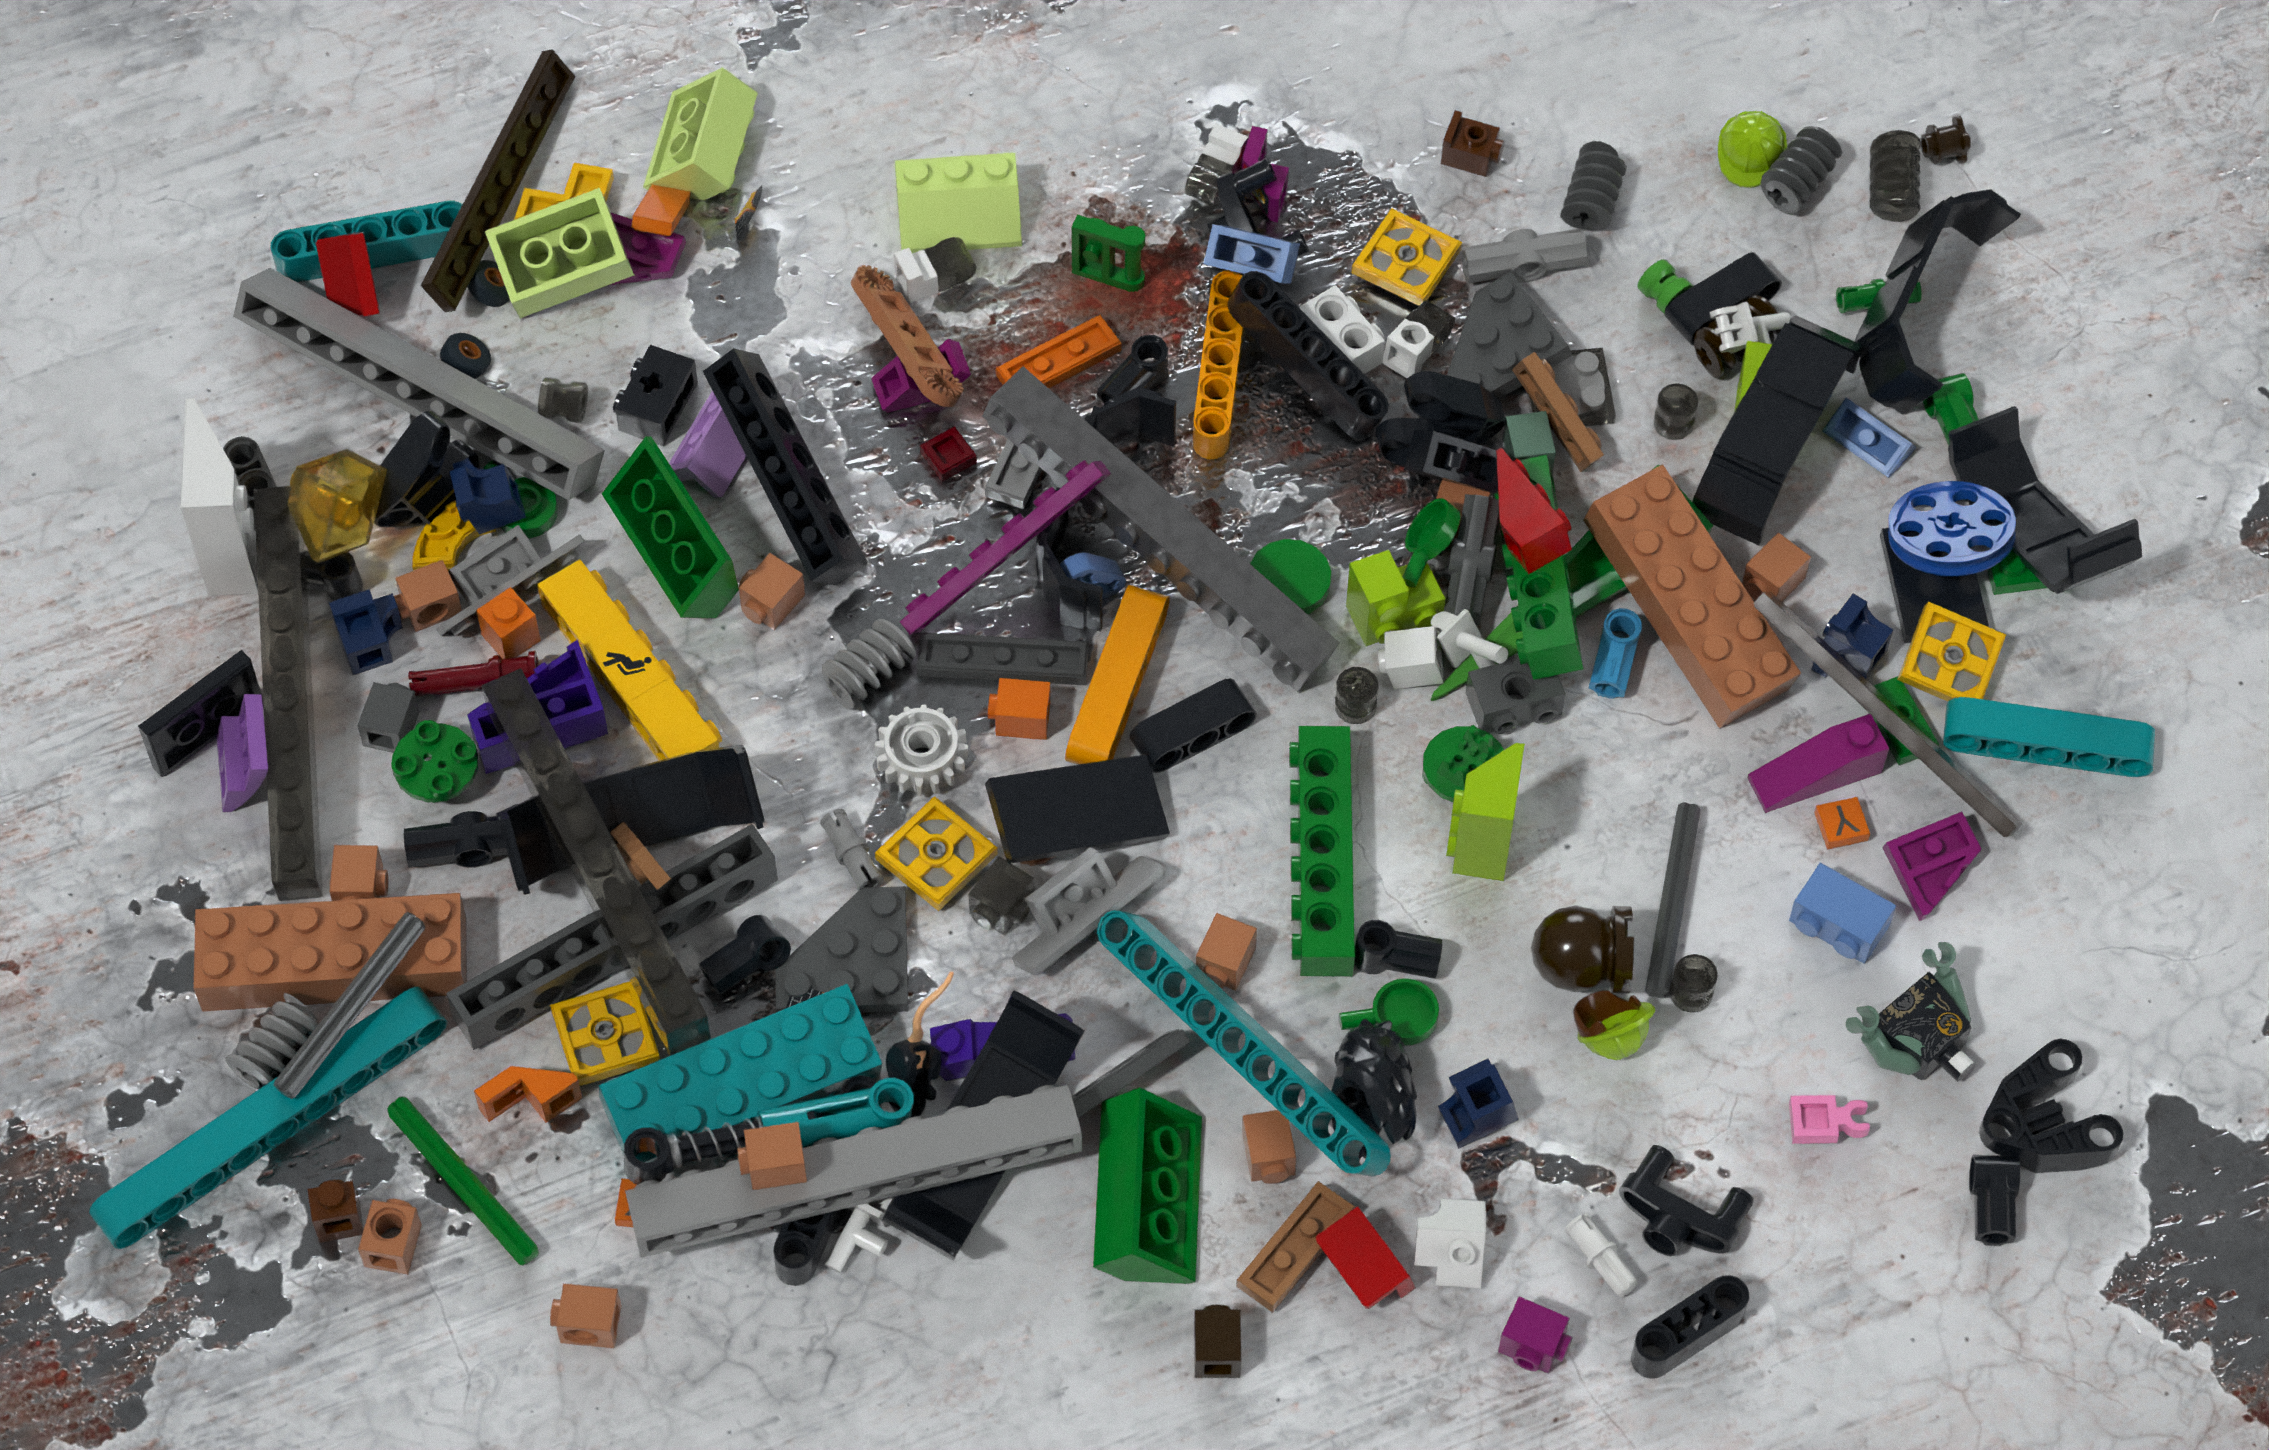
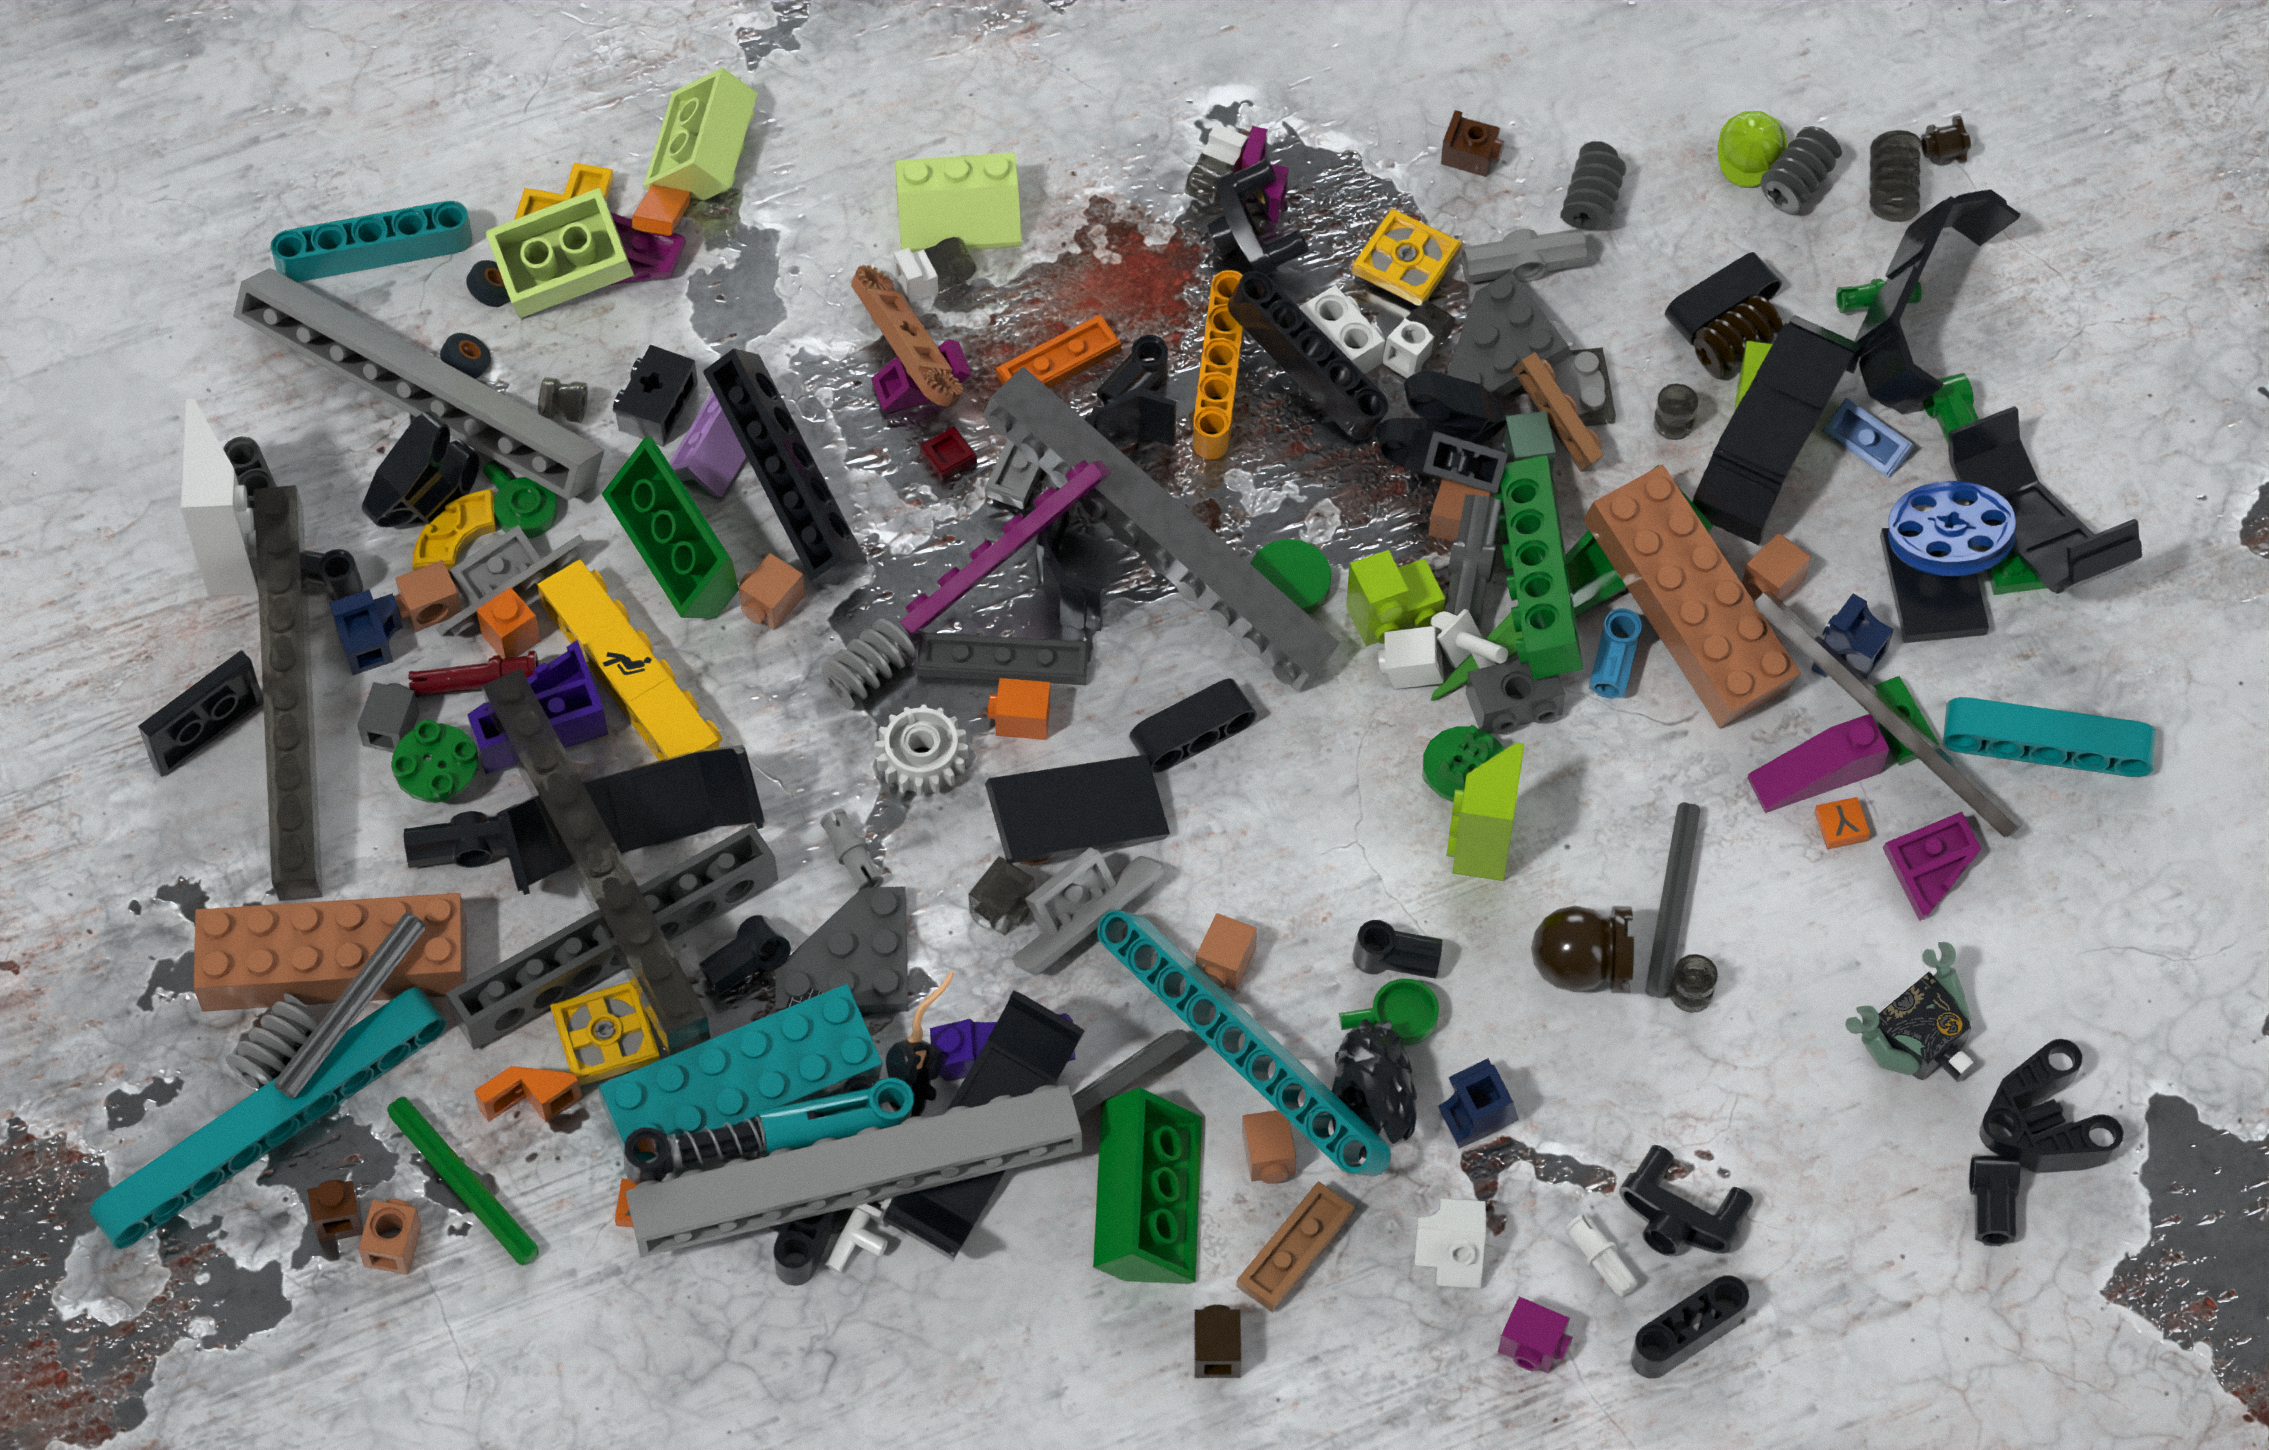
(242, 753): medium lavender slope -> none
(335, 502): clear yellow slope -> none
(348, 273): red panel -> none
(357, 873): nougat brick -> none
(486, 496): dark blue brick -> none
(498, 181): dark brown tile -> none
(587, 1315): nougat brick -> none
(638, 858): medium nougat plate -> none
(747, 211): sticker -> none
(773, 1156): nougat brick -> none
(936, 853): yellow piece -> none
(1094, 253): green plate -> none
(1095, 571): medium blue beam -> none
(1118, 676): light orange beam -> none
(1250, 251): medium blue brick -> none
(1330, 951): green brick -> none
(1356, 695): clear smoke wheel -> none
(1364, 1259): red panel -> none
(1429, 536): green piece -> none
(1529, 524): red slope -> none
(1612, 1024): piece -> none
(1662, 284): bright green wheel -> none
(1738, 326): white arm -> none
(1818, 1119): bright pink plate -> none
(1841, 913): medium blue brick -> none
(1950, 655): yellow piece -> none

